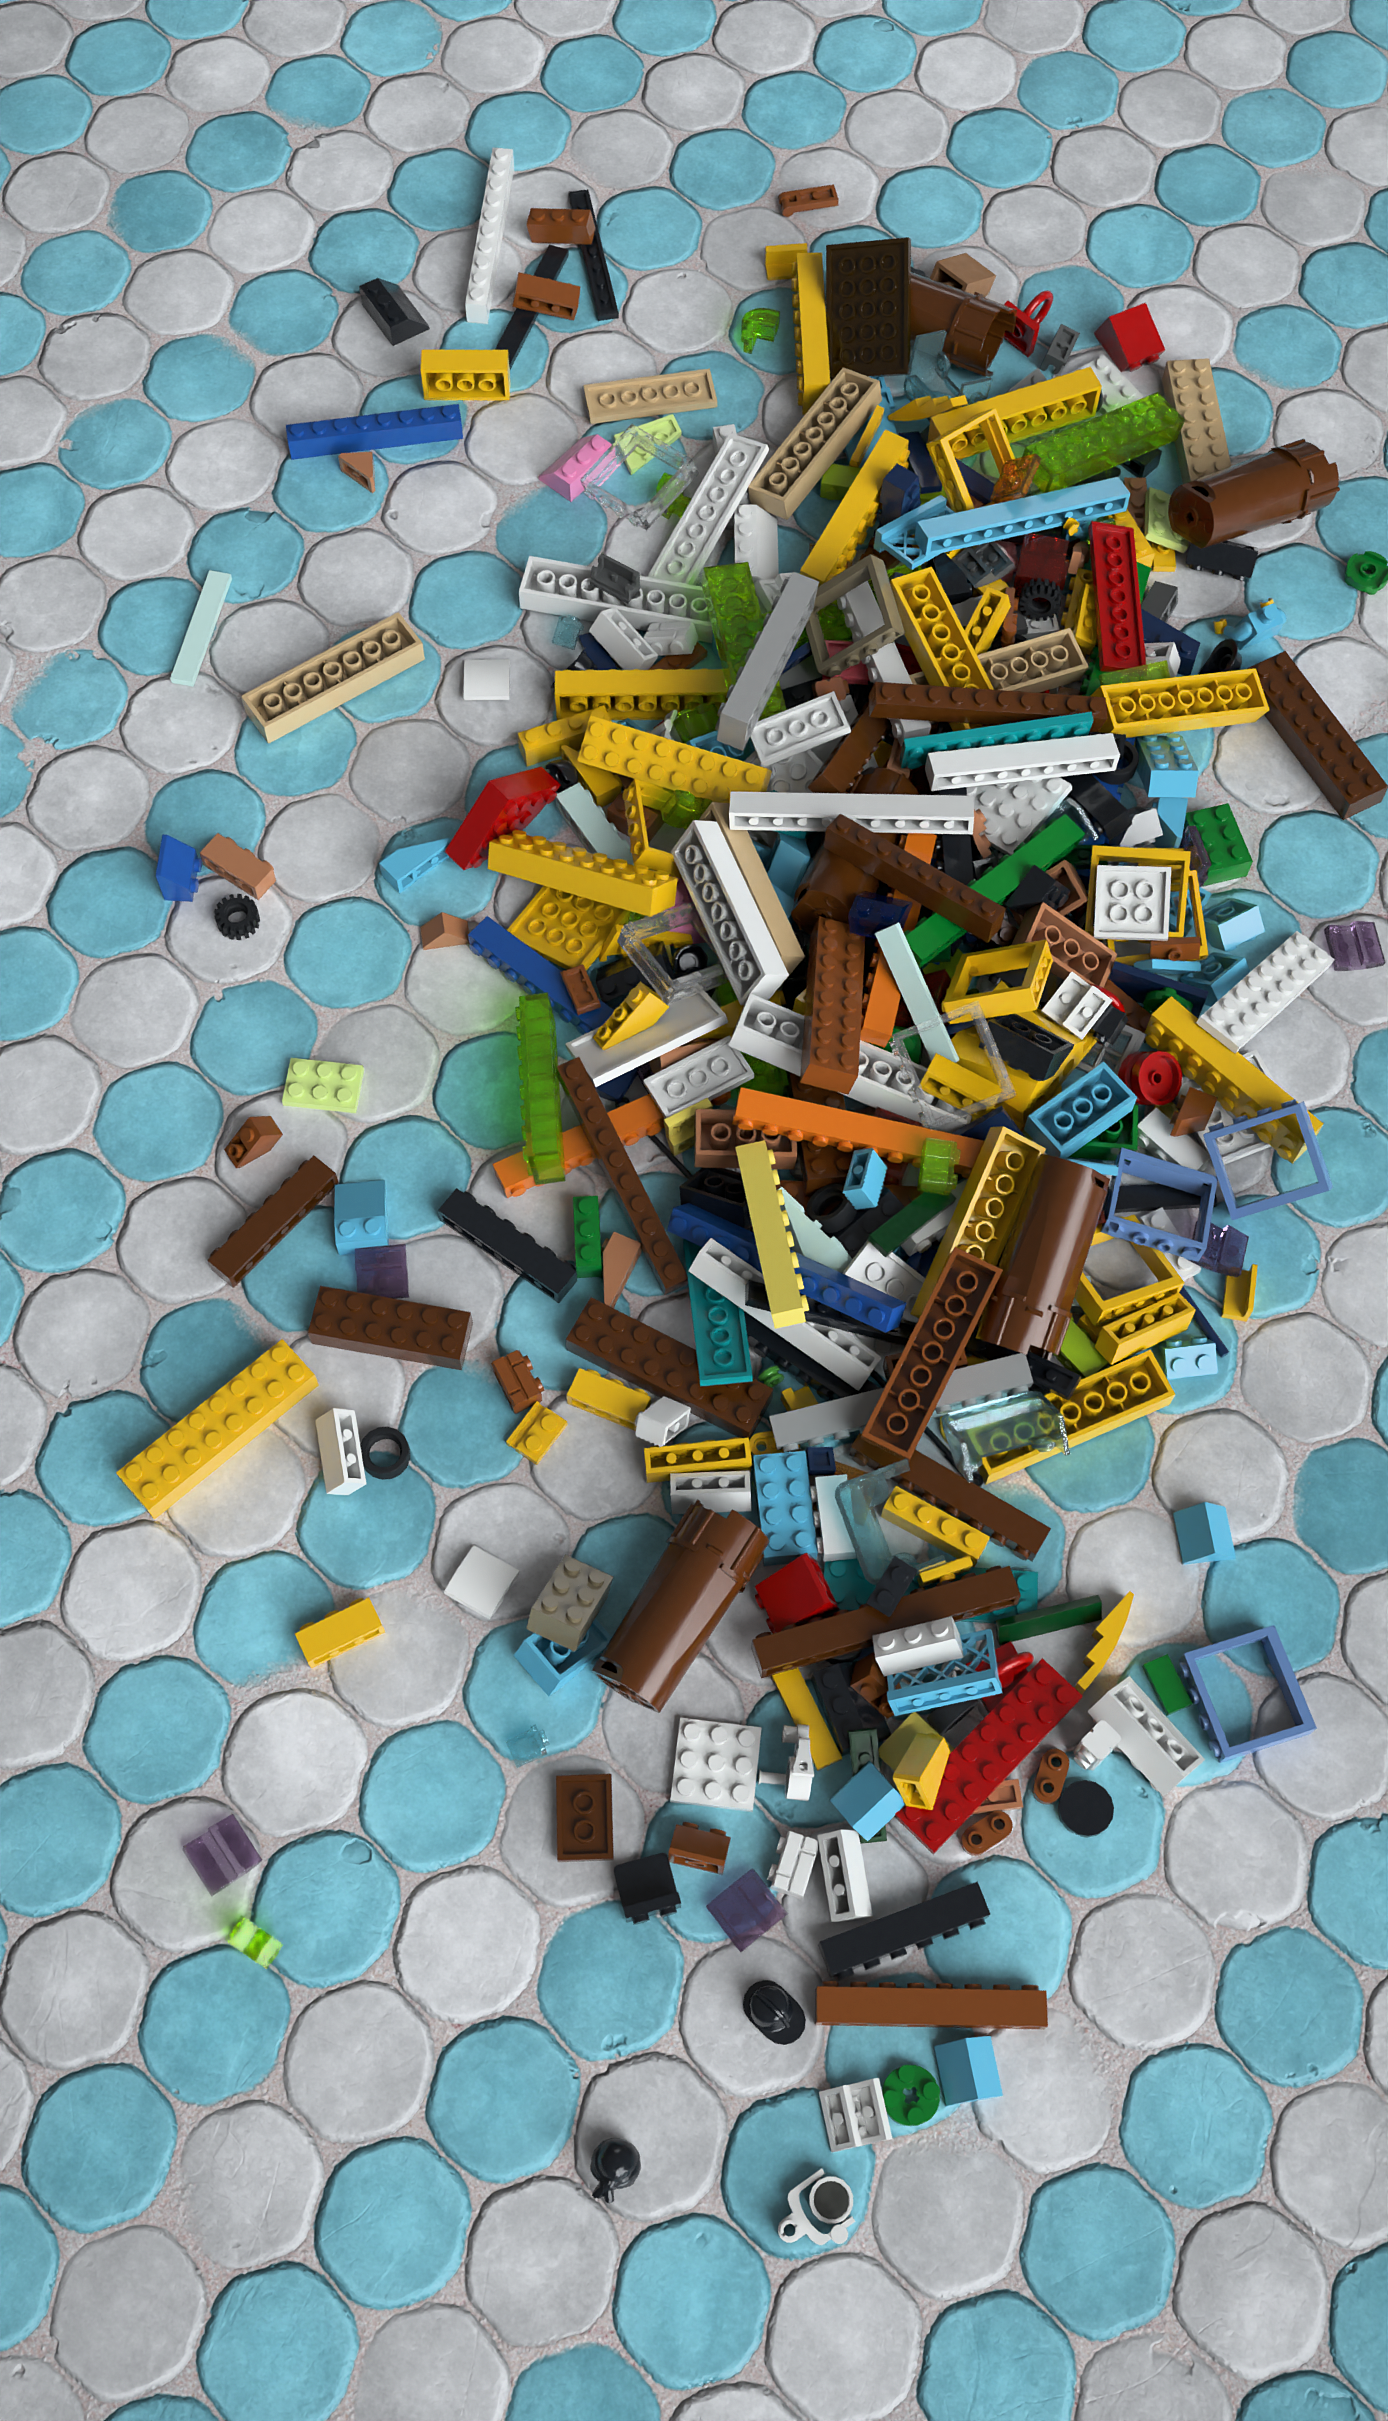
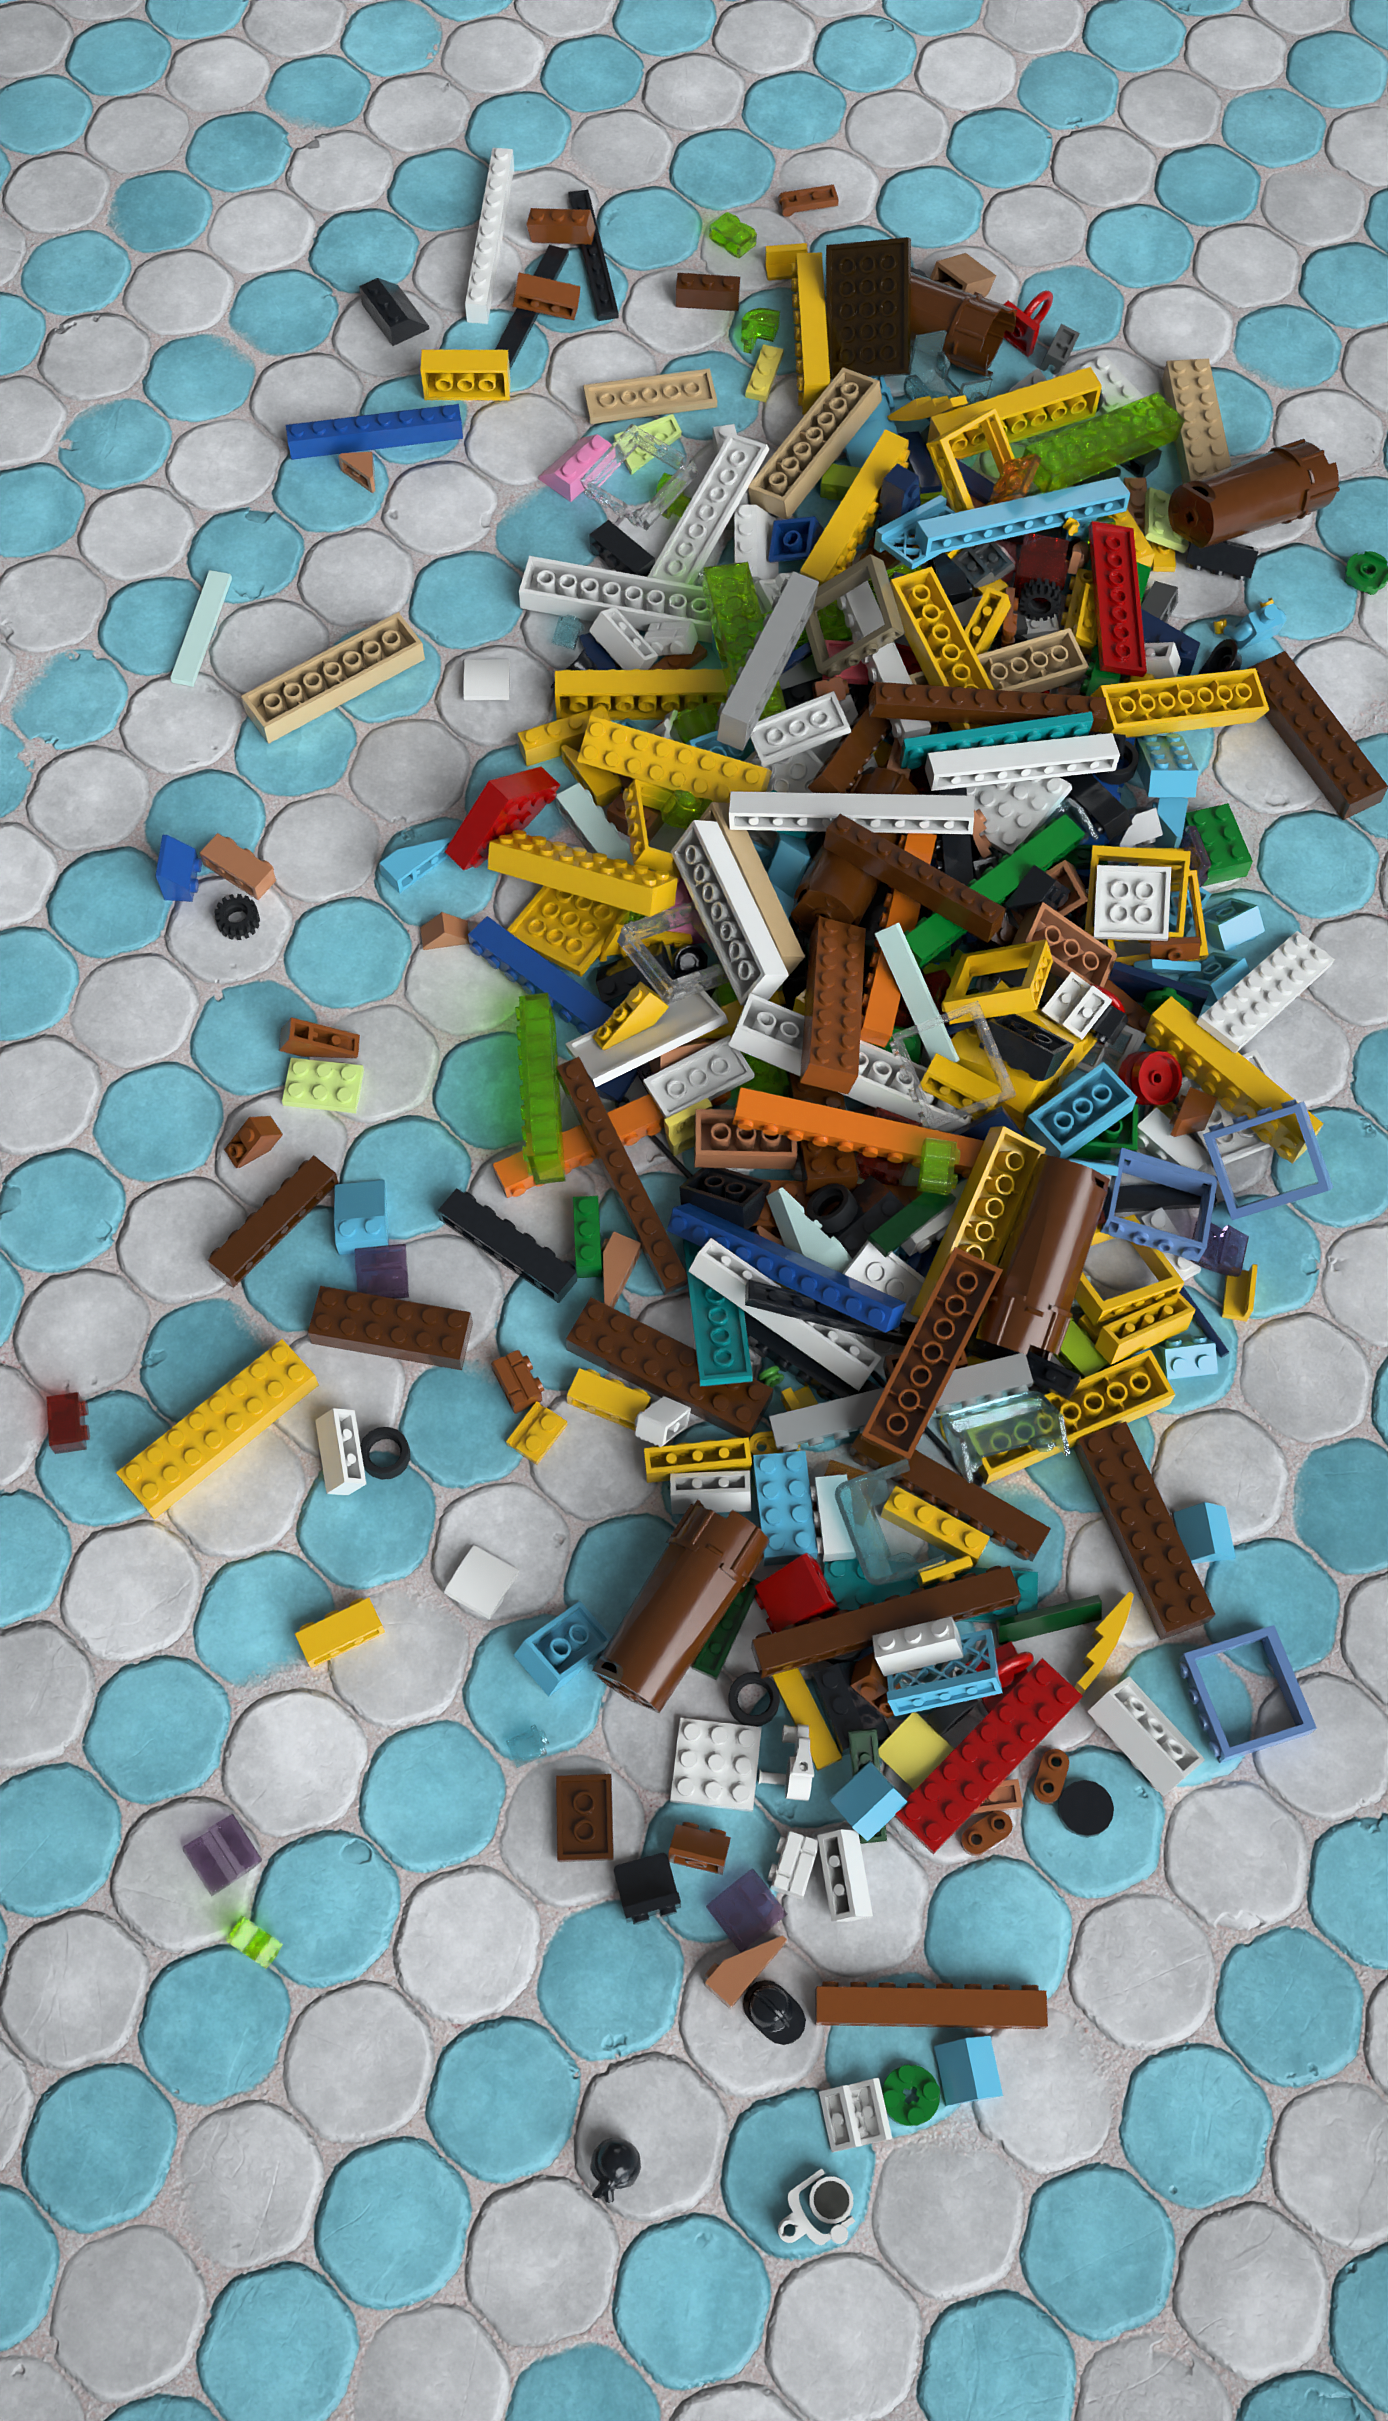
(67, 1422): none -> clear red brick
(316, 1040): none -> dark orange slope
(563, 772): black hair -> none
(569, 1603): dark tan brick -> none
(580, 989): dark orange plate -> none
(615, 578): dark grey hinge -> none
(620, 550): none -> black brick
(707, 291): none -> reddish brown brick
(718, 1646): none -> dark green tile
(732, 235): none -> clear neon green brick
(738, 1972): none -> nougat slope
(753, 1720): none -> black tyre
(764, 373): none -> light yellow plate
(770, 1234): light yellow brick -> none
(794, 538): none -> blue slope
(820, 1461): dark blue plate -> none
(864, 1179): medium azure brick -> none
(867, 437): yellow tile -> none
(876, 912): clear blue slope -> none
(892, 1586): black plate -> none
(903, 1930): black brick -> none
(922, 1770): yellow slope -> none
(1096, 1745): white brick -> none
(1131, 338): red slope -> none
(1140, 673): clear neon green plate -> none
(1143, 1531): none -> reddish brown brick
(1167, 1685): green tile -> none
(1354, 946): clear purple slope -> none

